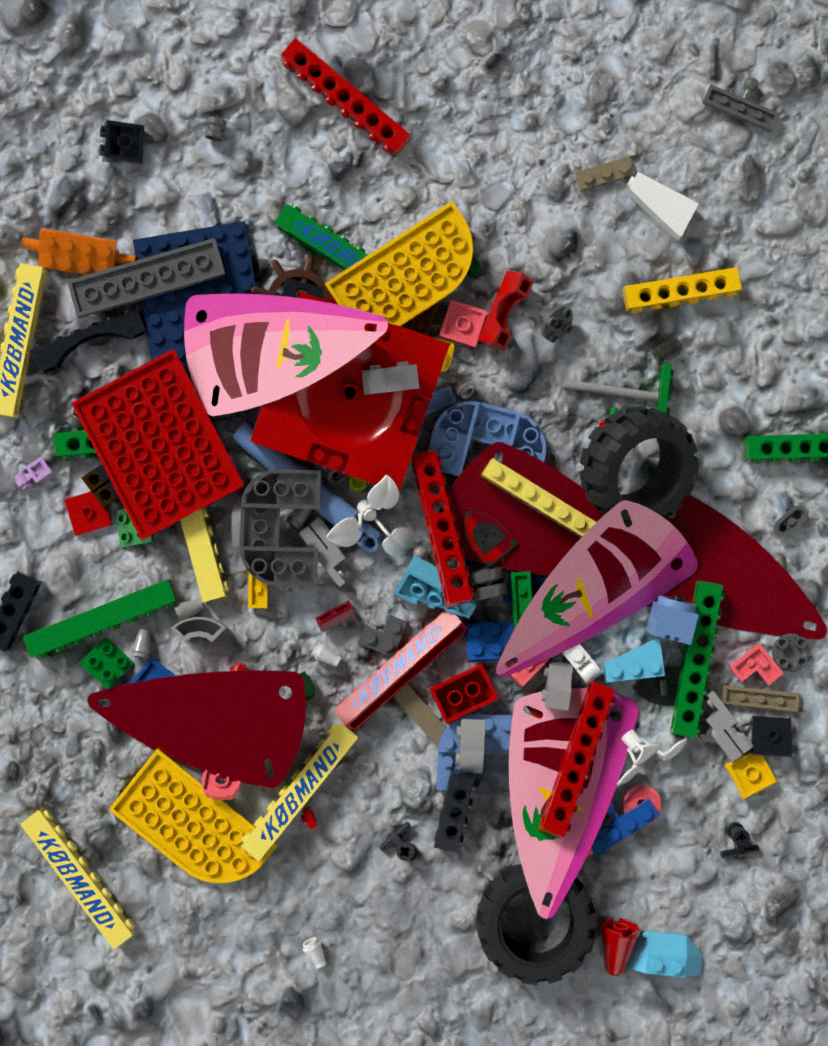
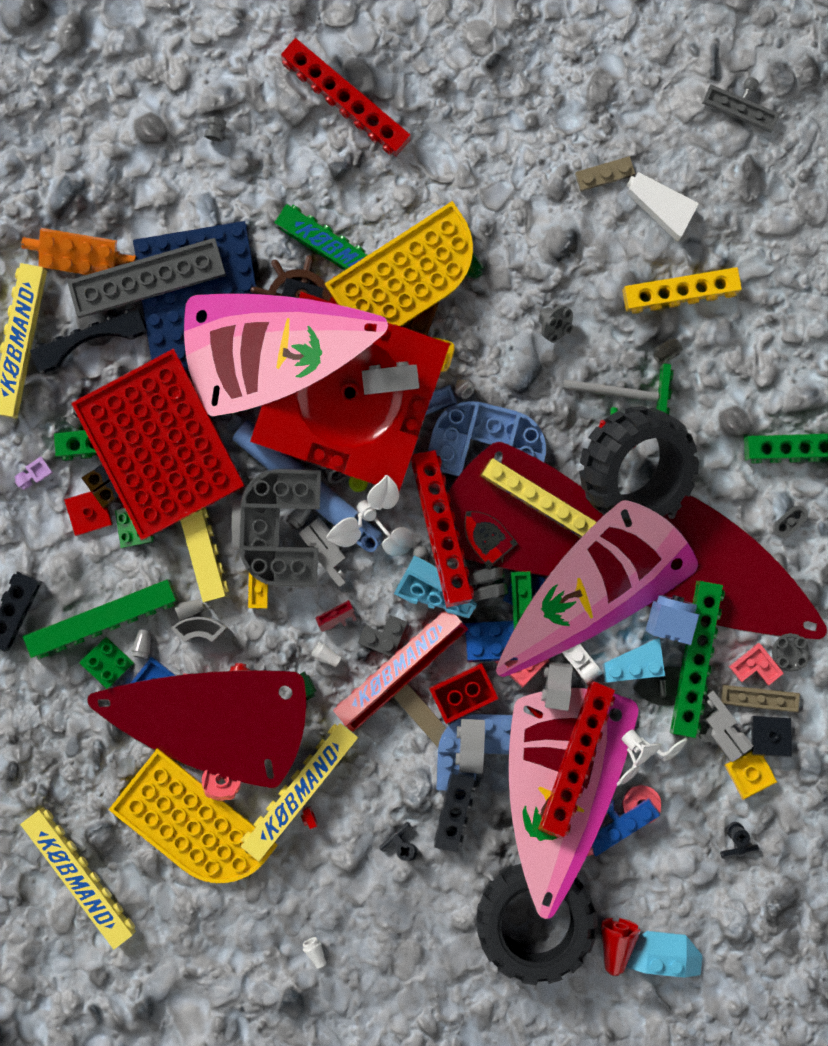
(121, 142): black plate -> none
(463, 323): coral plate -> none
(513, 289): red arch -> none

